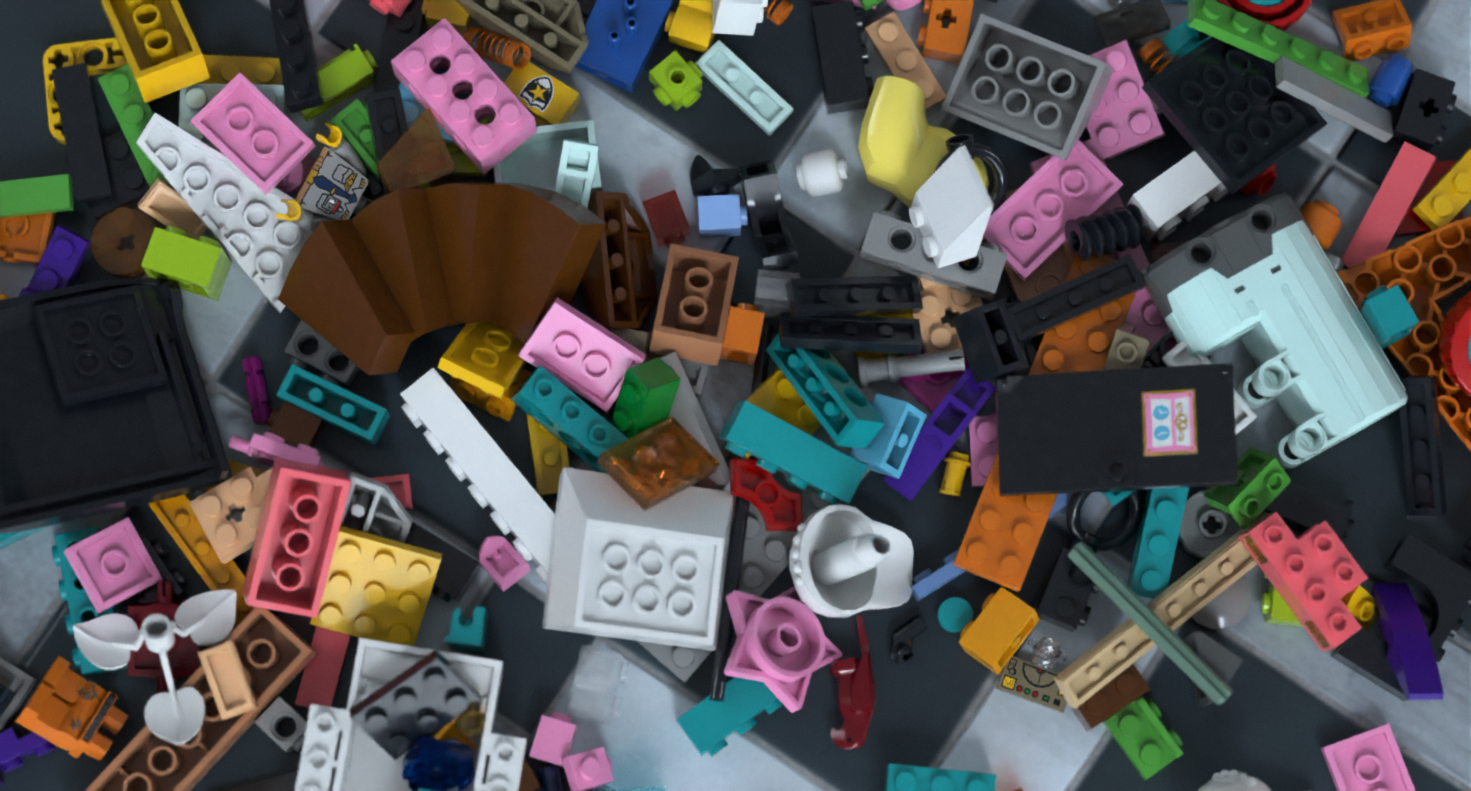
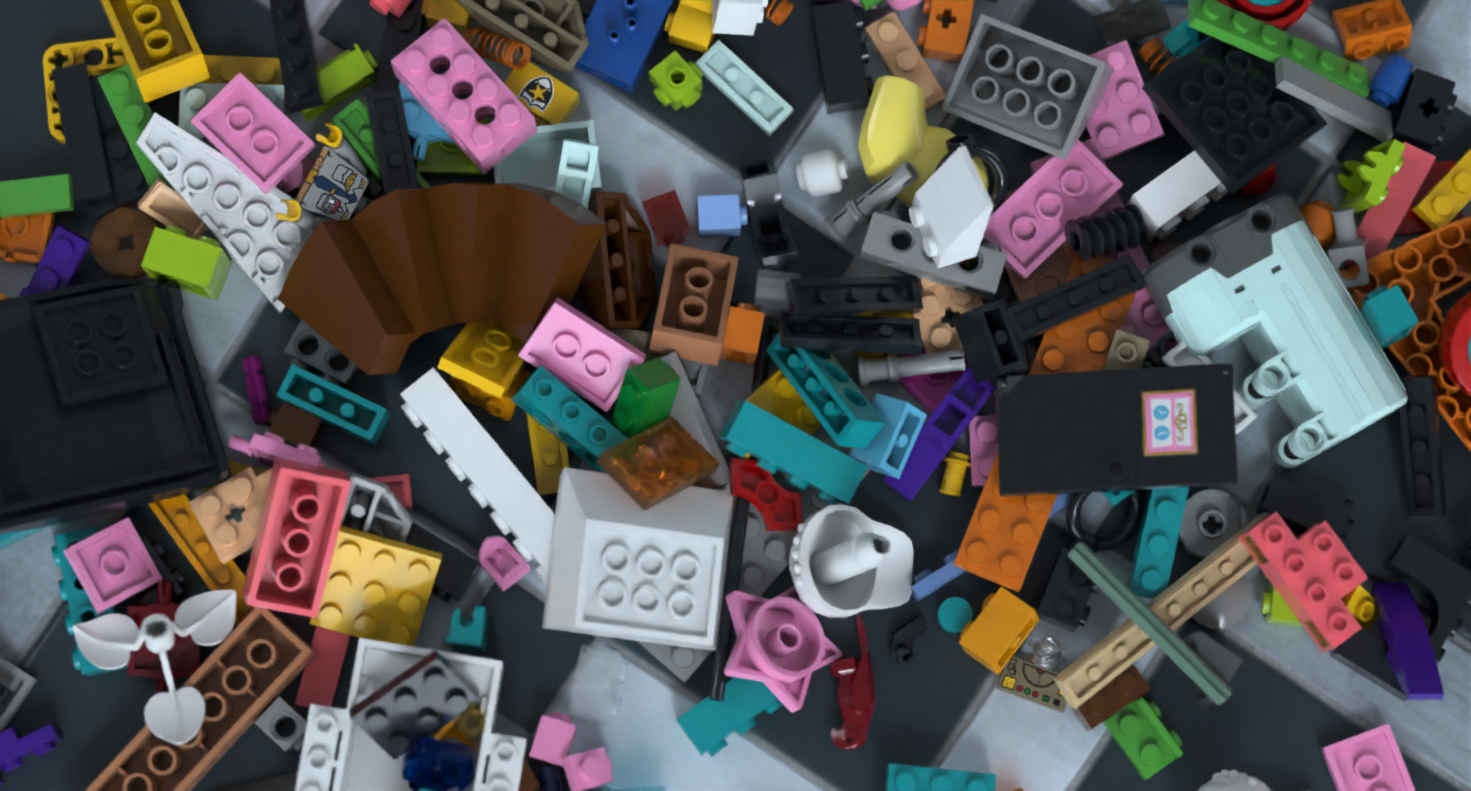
(70, 712): orange hips -> none
(227, 679): light nougat tile -> none
(417, 157): clear orange wing -> none
(711, 181): black plate -> none
(860, 210): none -> light grey pin
(1258, 484): bright green bracket -> none
(1348, 246): none -> light grey bracket
(1368, 179): none -> lime piece

